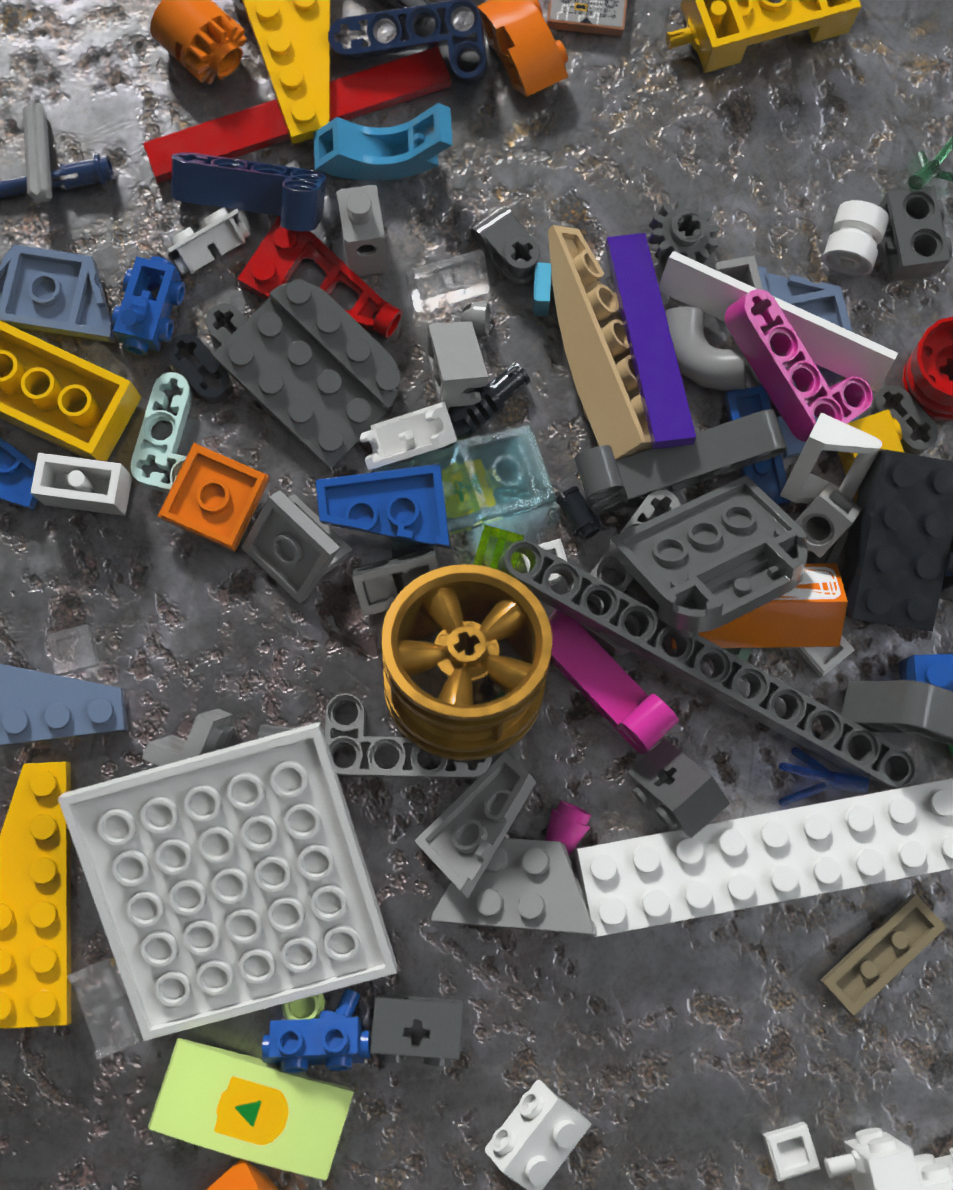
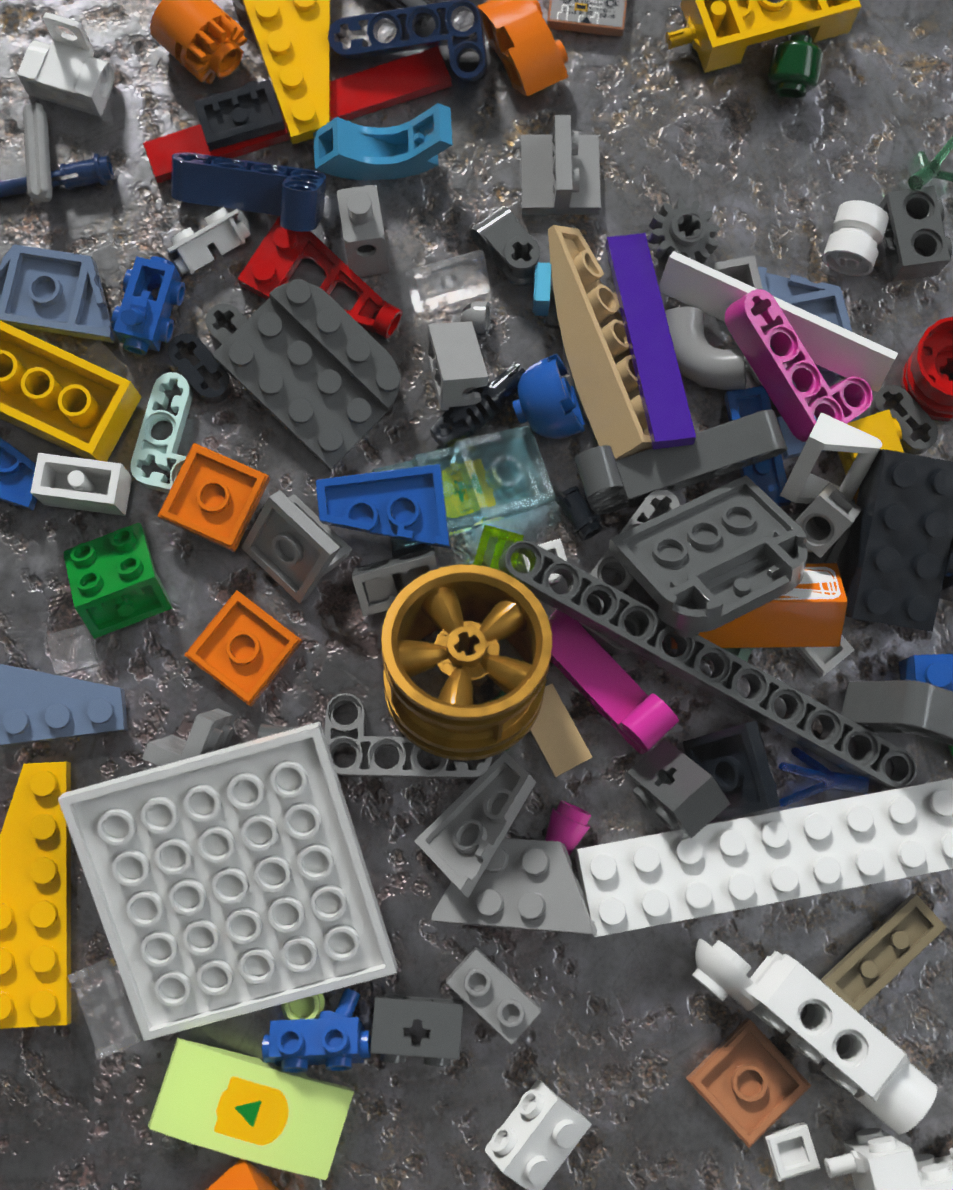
(66, 69): none -> white piece
(115, 581): none -> green bracket
(239, 114): none -> black bracket
(243, 648): none -> orange tile
(409, 435): white hinge -> none
(493, 995): none -> light grey brick
(549, 400): none -> blue cylinder
(557, 735): none -> tan tile
(560, 172): none -> light grey bracket
(738, 766): none -> black bracket
(748, 1082): none -> nougat tile
(795, 66): none -> dark green head
(864, 1061): none -> white brick

